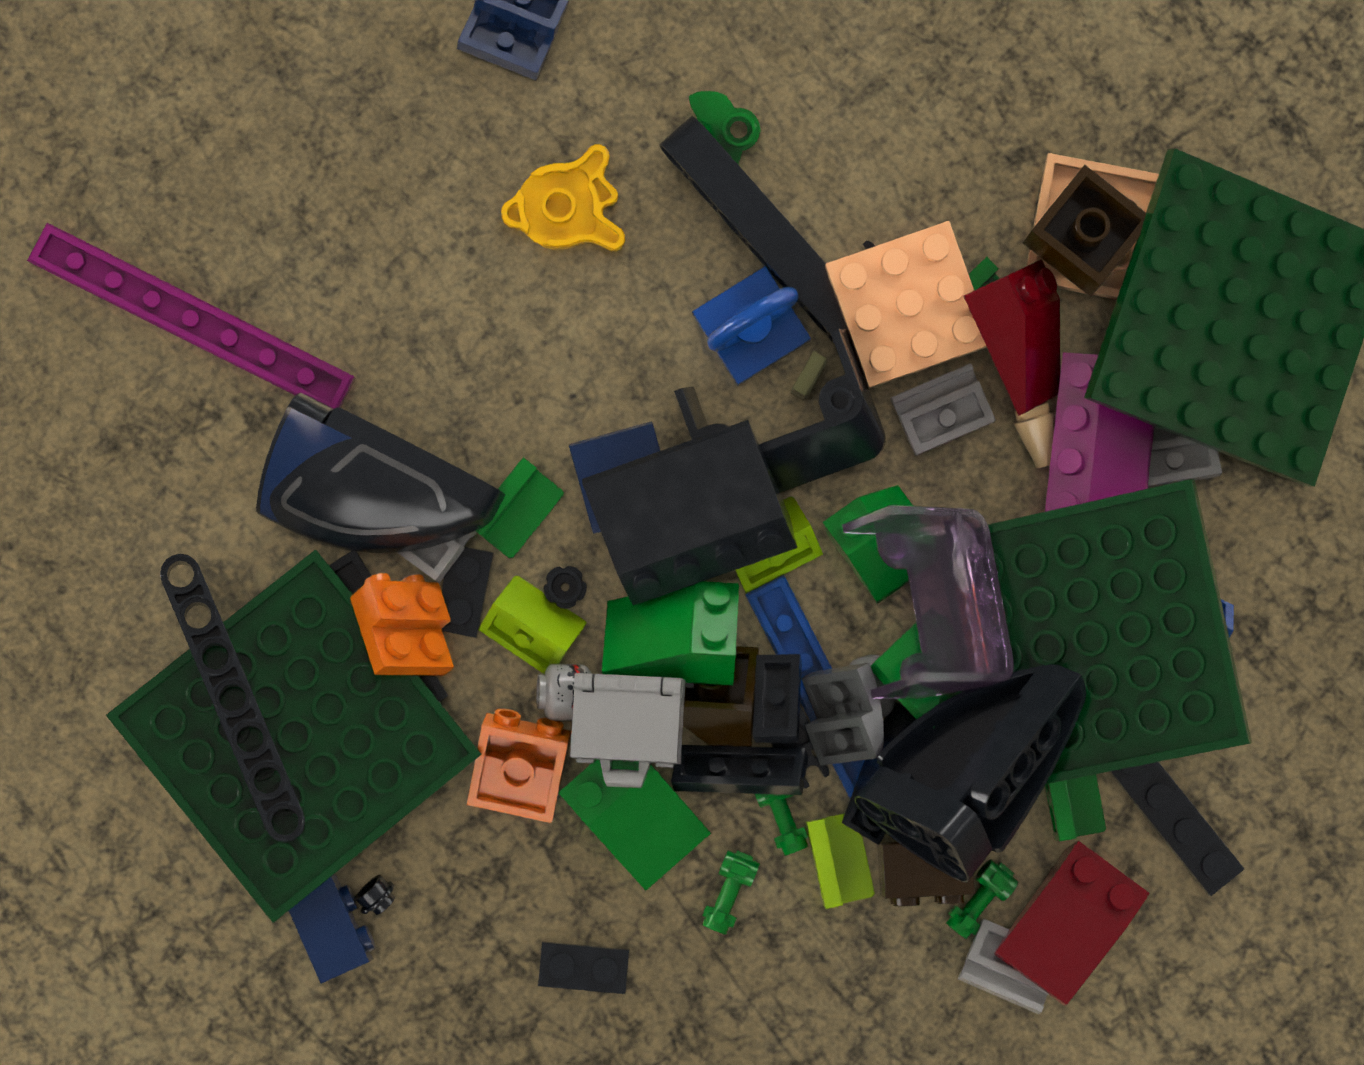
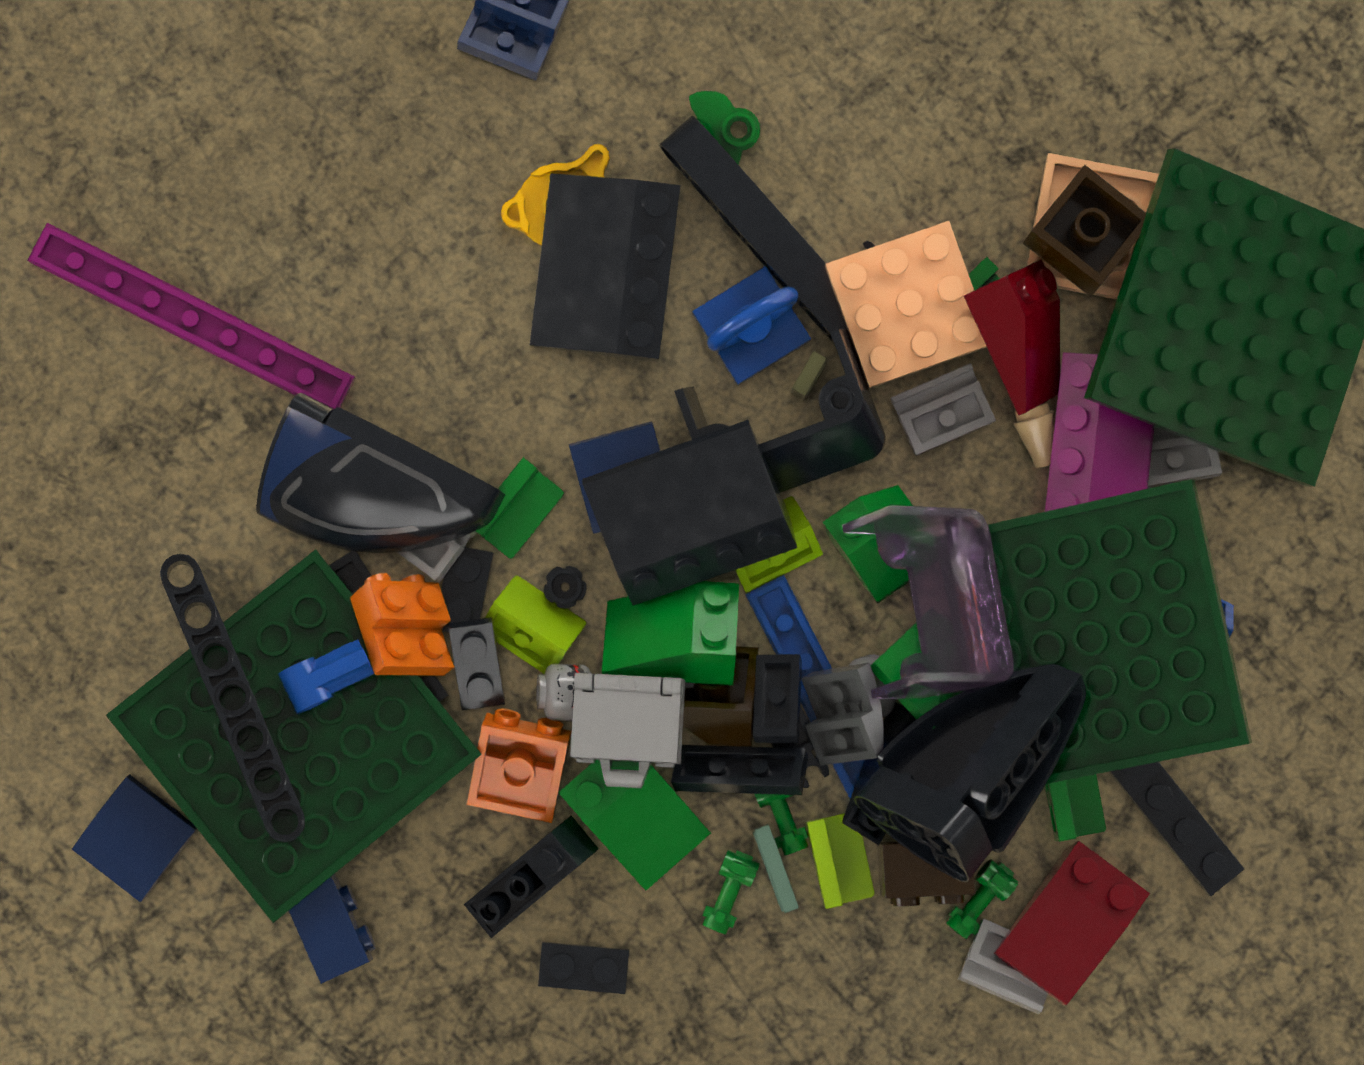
(134, 838): none -> dark blue slope
(316, 680): none -> blue piece
(375, 895): black plate -> none
(476, 663): none -> black plate
(531, 876): none -> black slope
(605, 266): none -> black slope
(775, 868): none -> sand green tile

